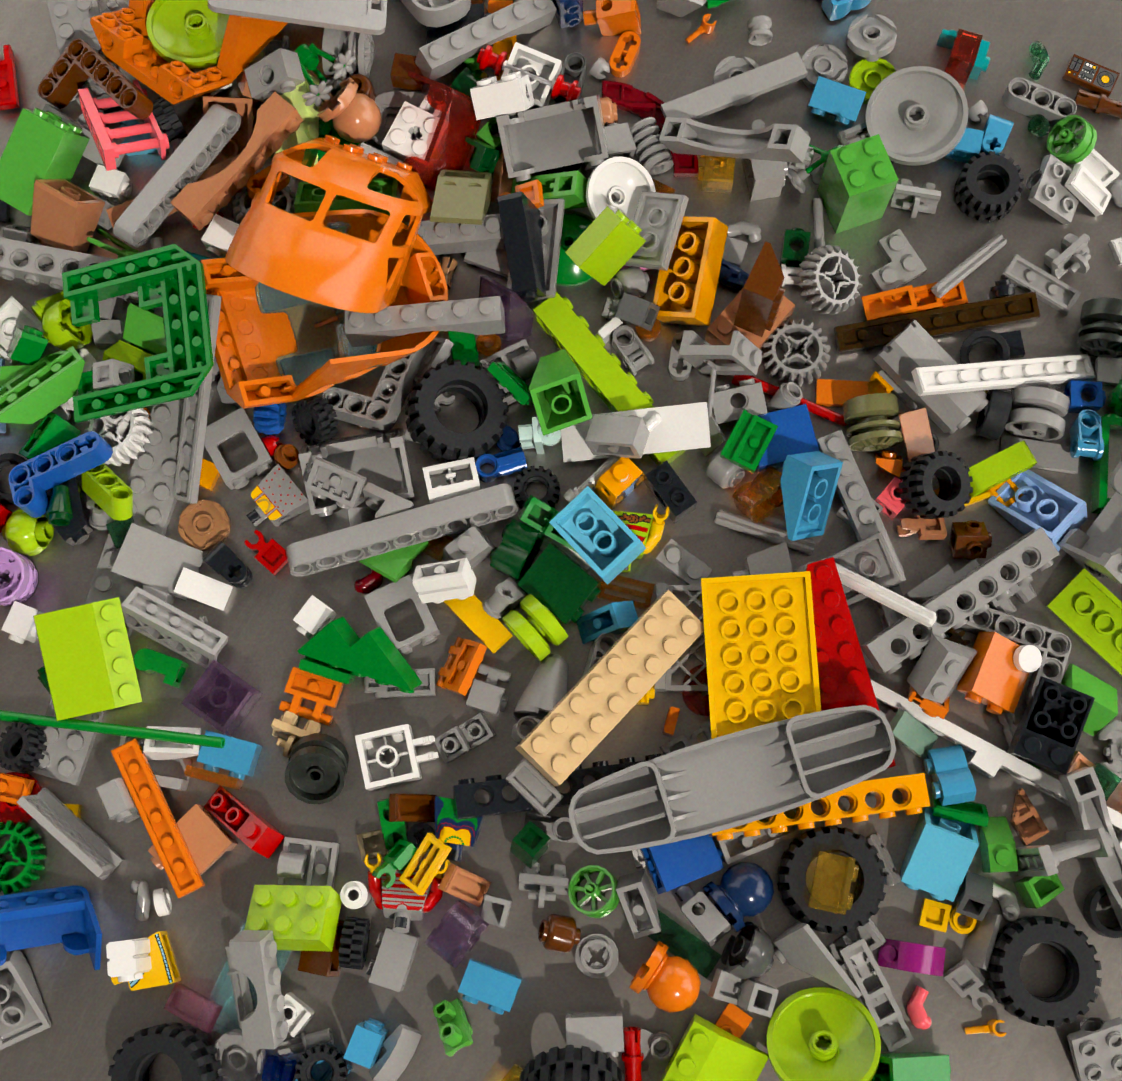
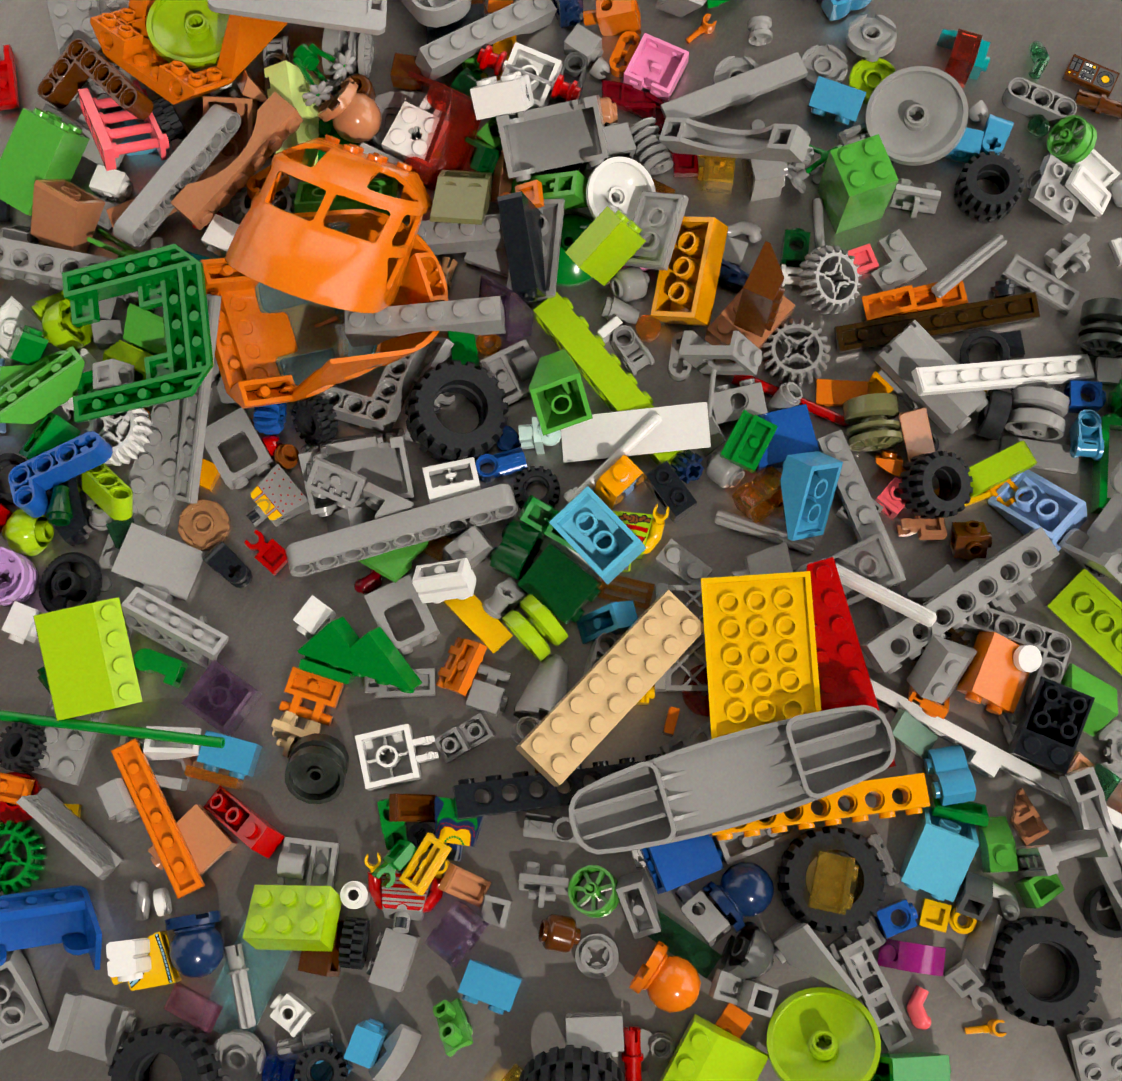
(60, 578): none -> black wheel
(92, 1027): none -> light grey panel
(197, 944): none -> dark blue tile
(203, 589): white tile -> none
(255, 956): light grey arch -> none
(275, 73): light grey brick -> none
(371, 843): dark tan tile -> none
(510, 380): green plate -> none
(530, 844): dark green panel -> none
(534, 787): light grey tile -> none
(584, 42): none -> light grey brick
(617, 436): light grey brick -> none
(637, 311): dark grey brick -> none
(656, 67): none -> bright pink piece
(688, 466): none -> dark blue gear
(865, 258): none -> coral tile
(884, 922): none -> blue brick

